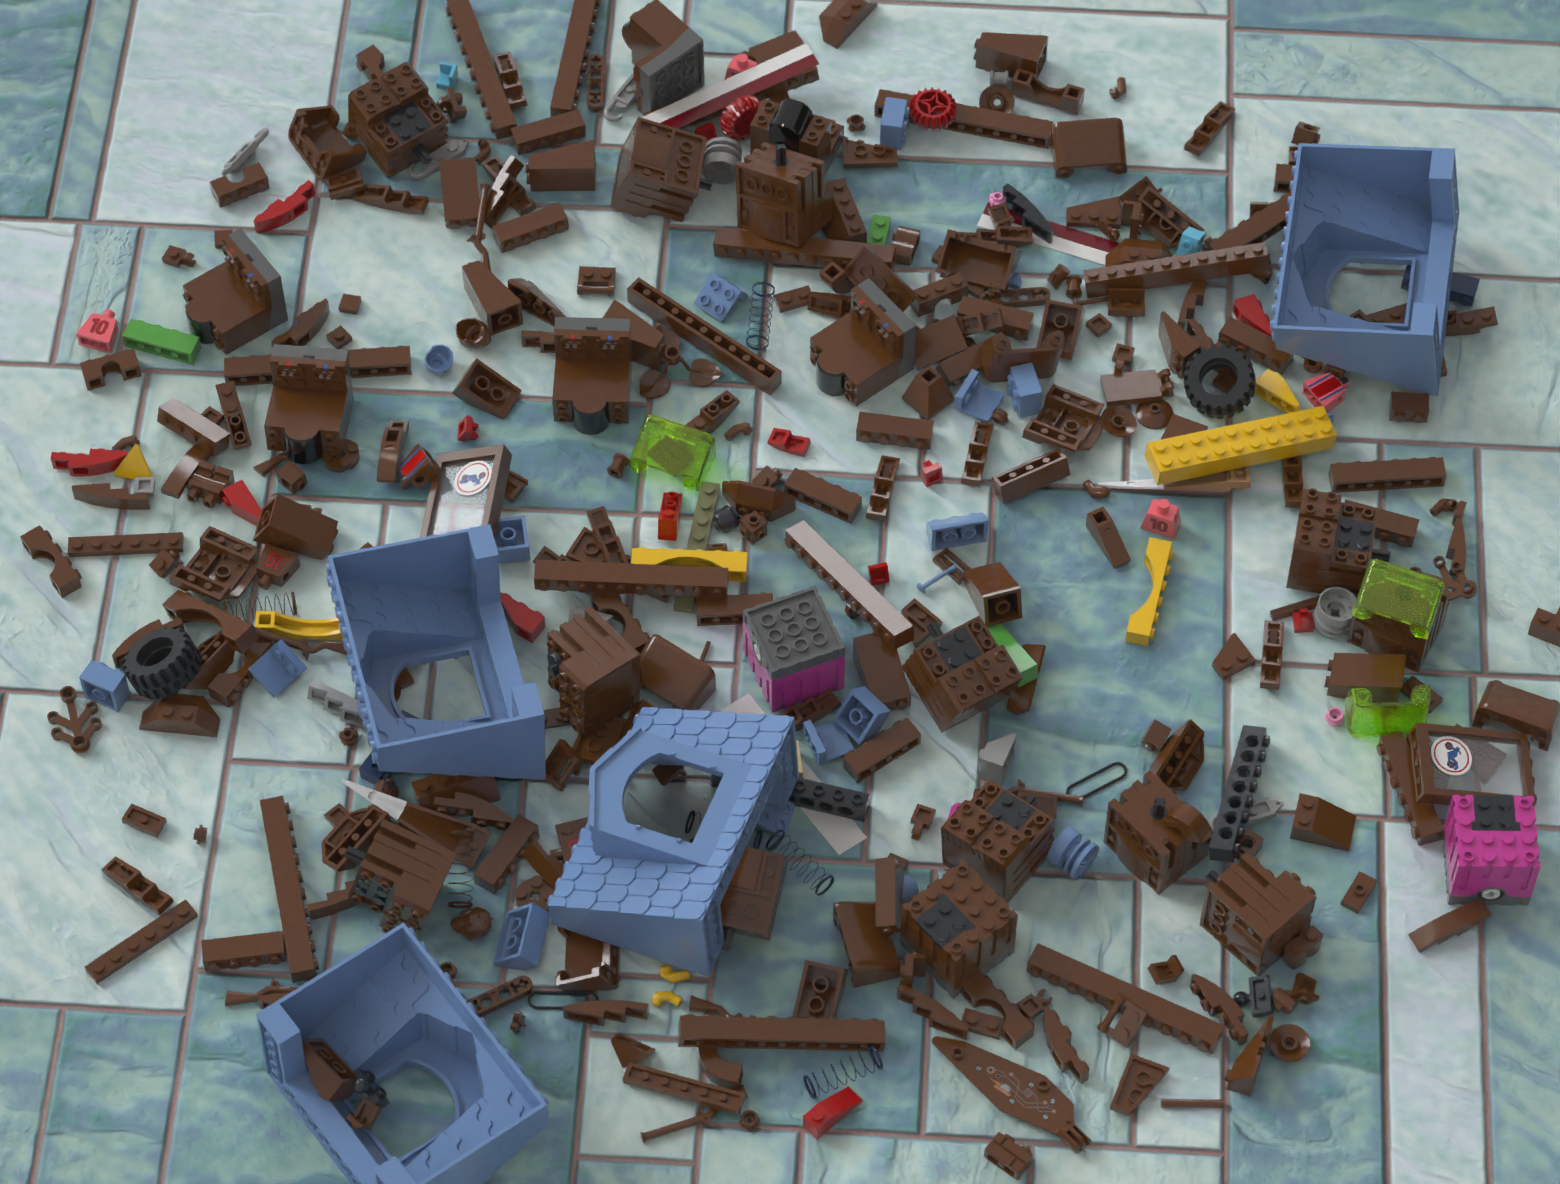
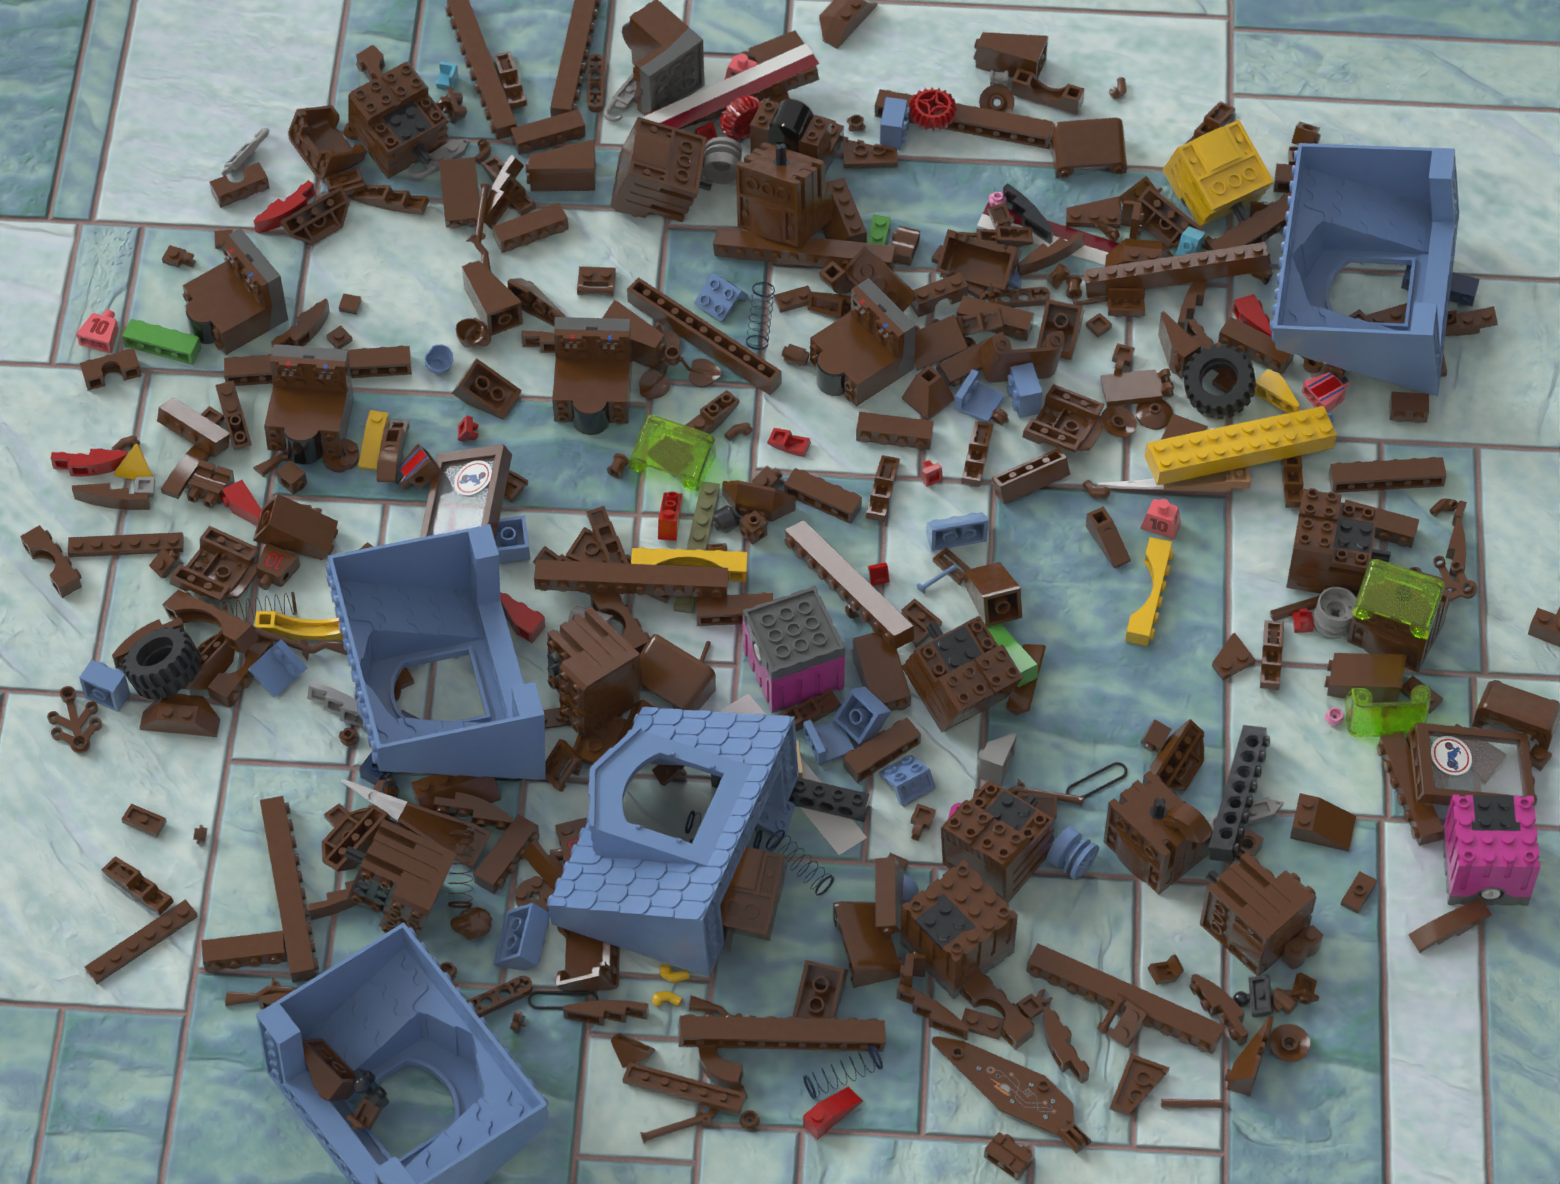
(318, 218): none -> reddish brown wedge
(372, 439): none -> yellow slope
(795, 355): none -> reddish brown brick
(908, 778): none -> medium blue bracket
(1047, 256): none -> reddish brown slope
(1218, 174): none -> yellow piece
(1539, 757): none -> reddish brown plate

